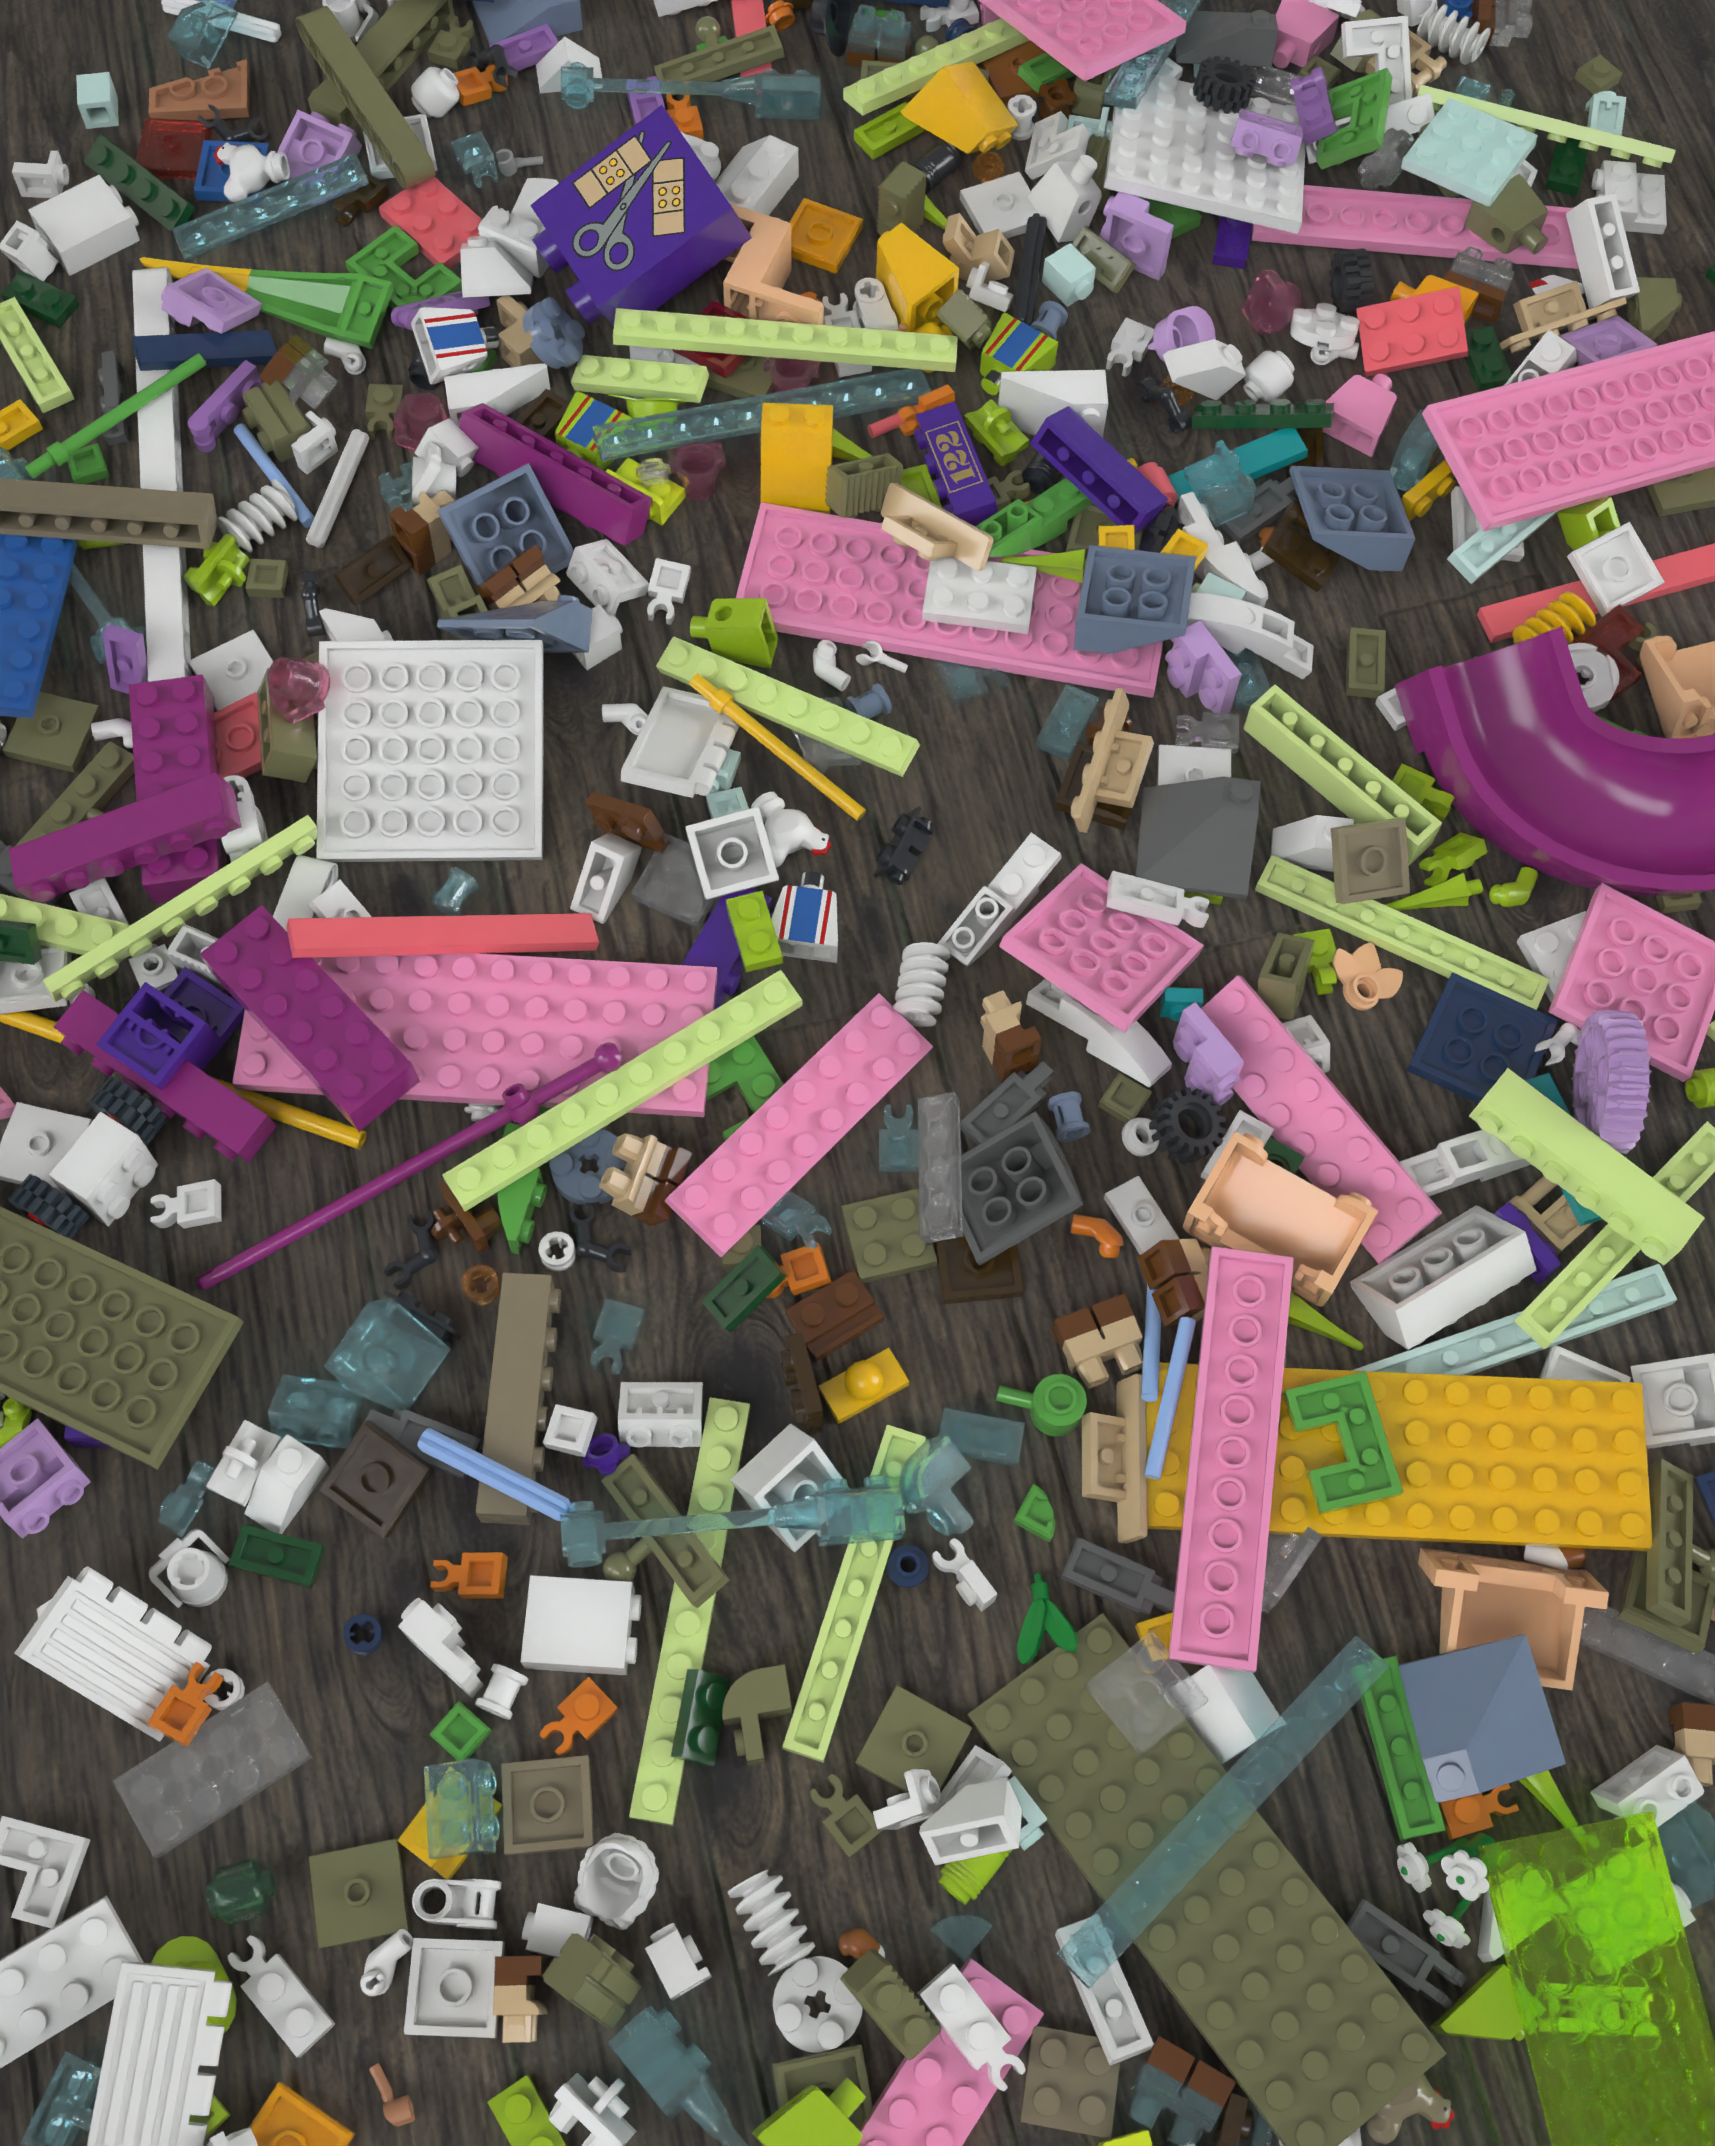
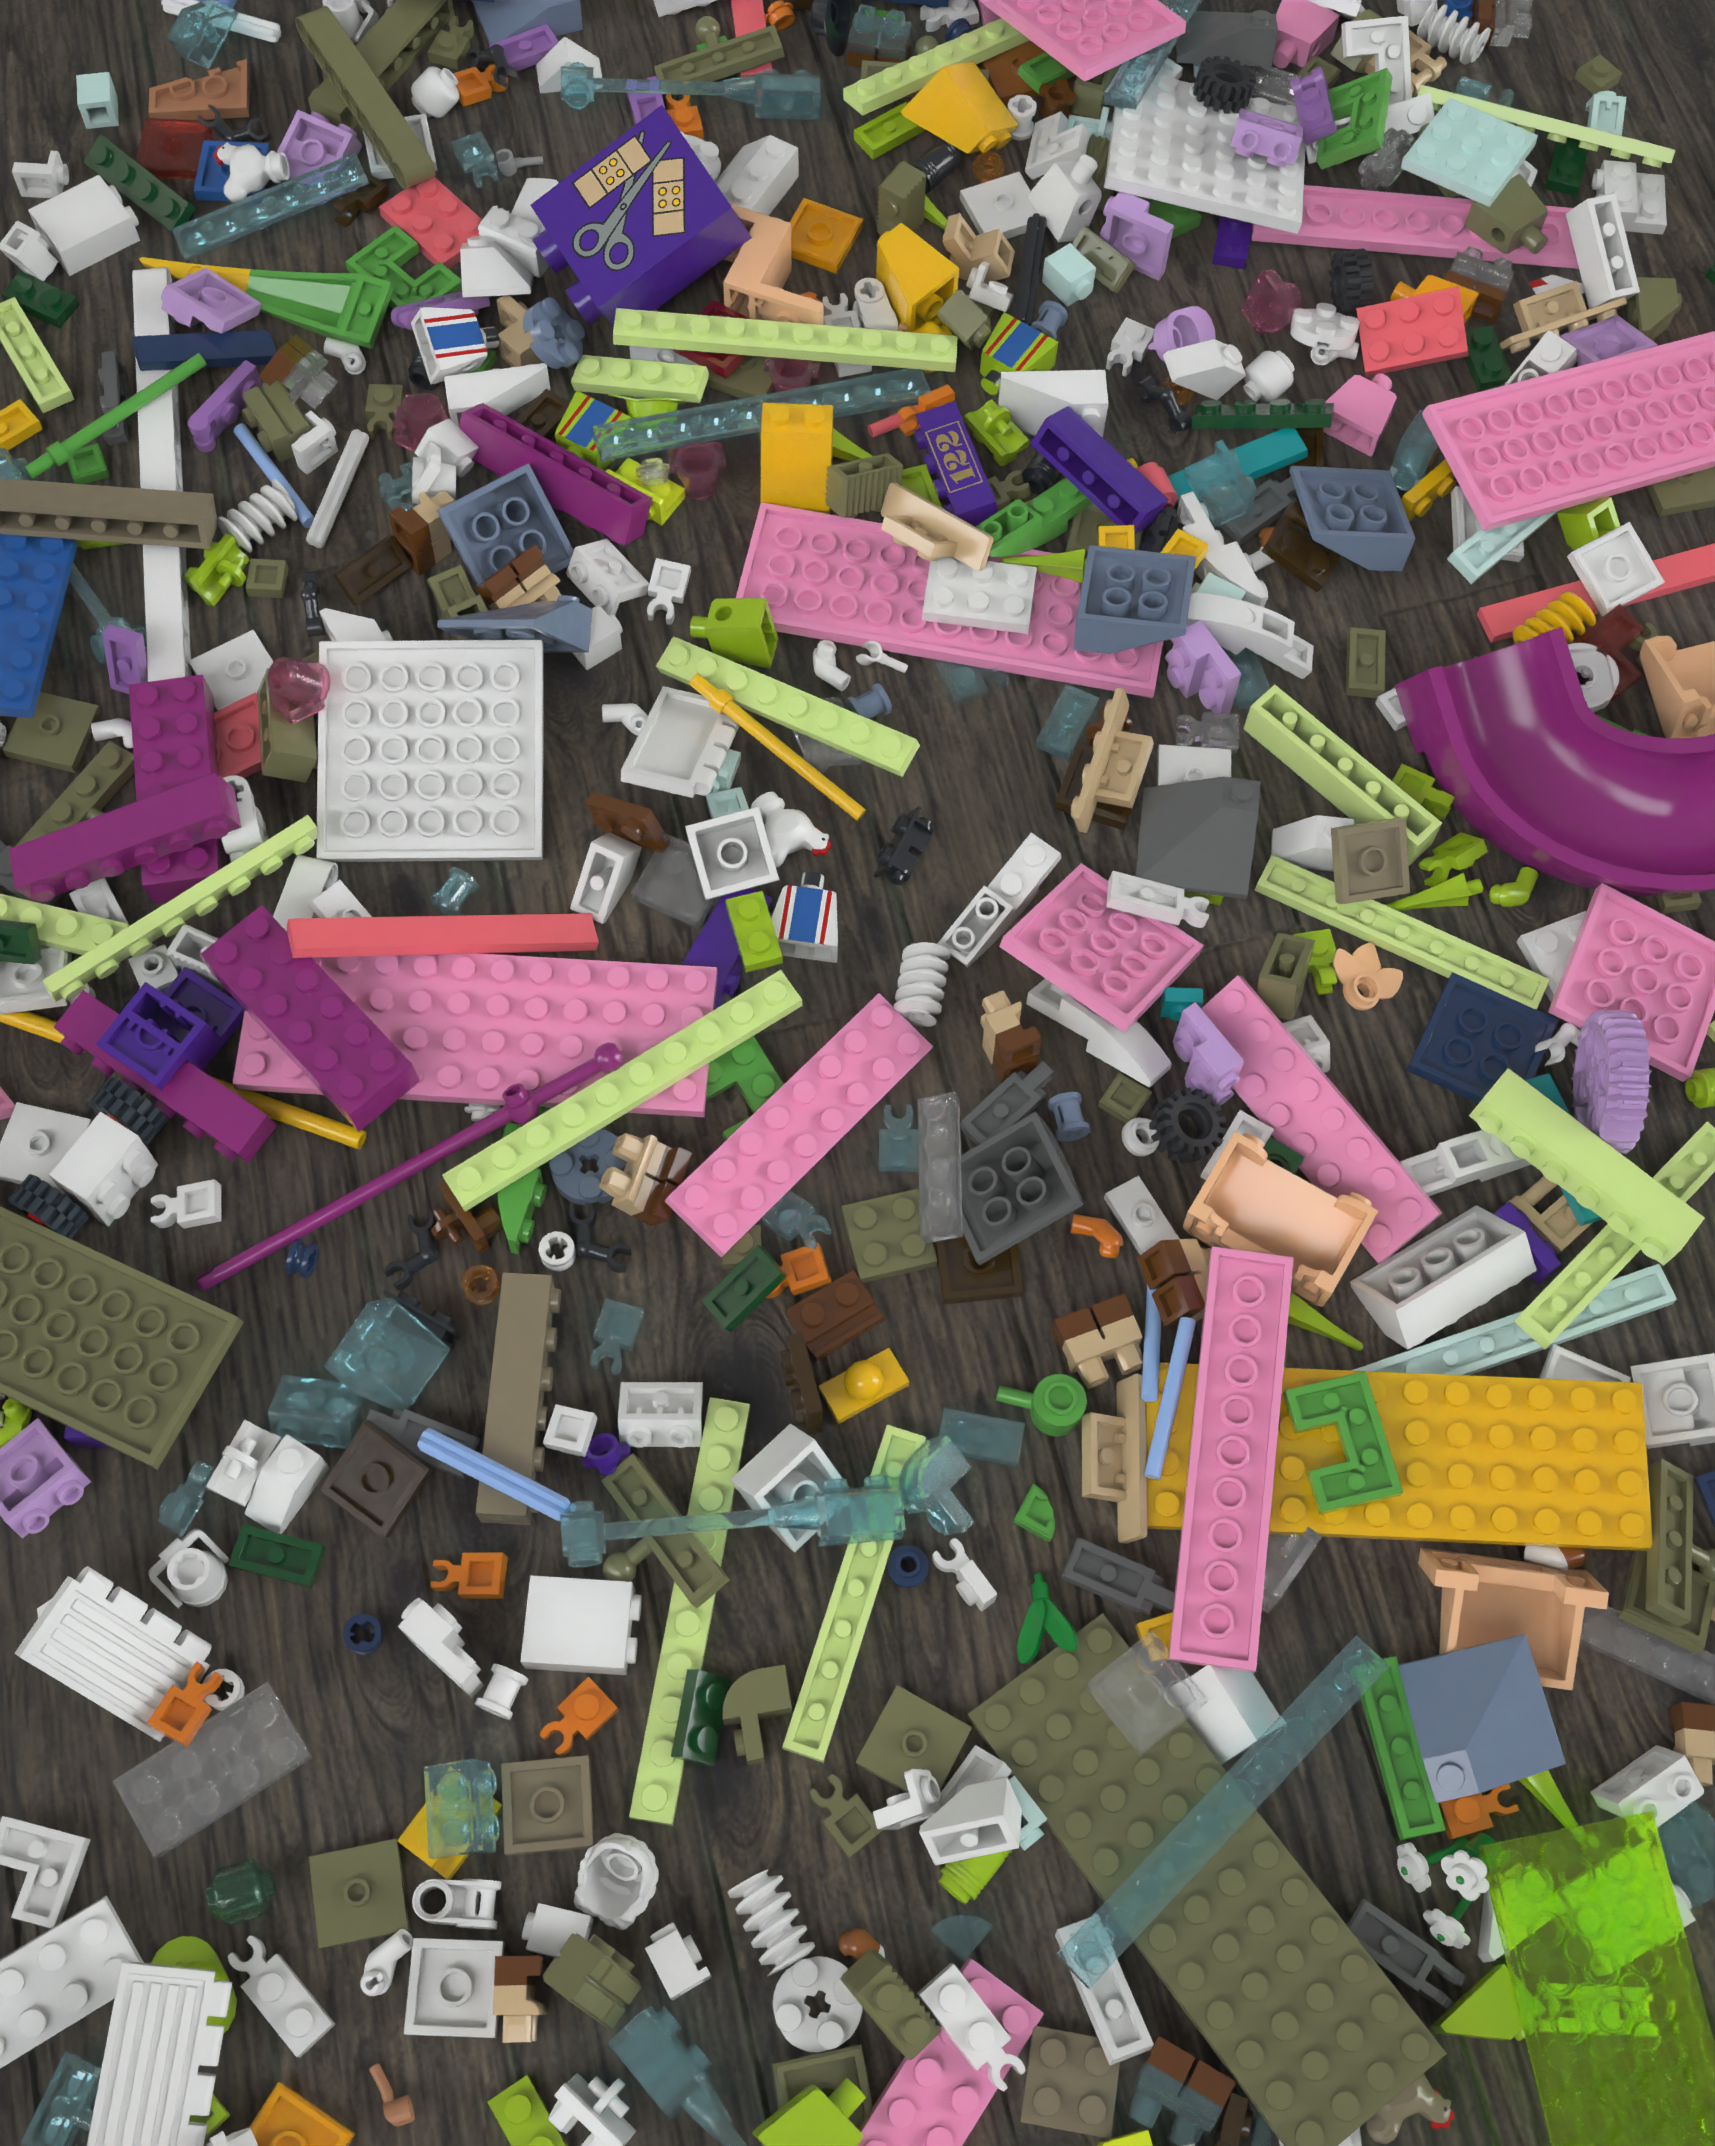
(302, 1258): none -> dark blue bush
(460, 1732): bright green tile -> none

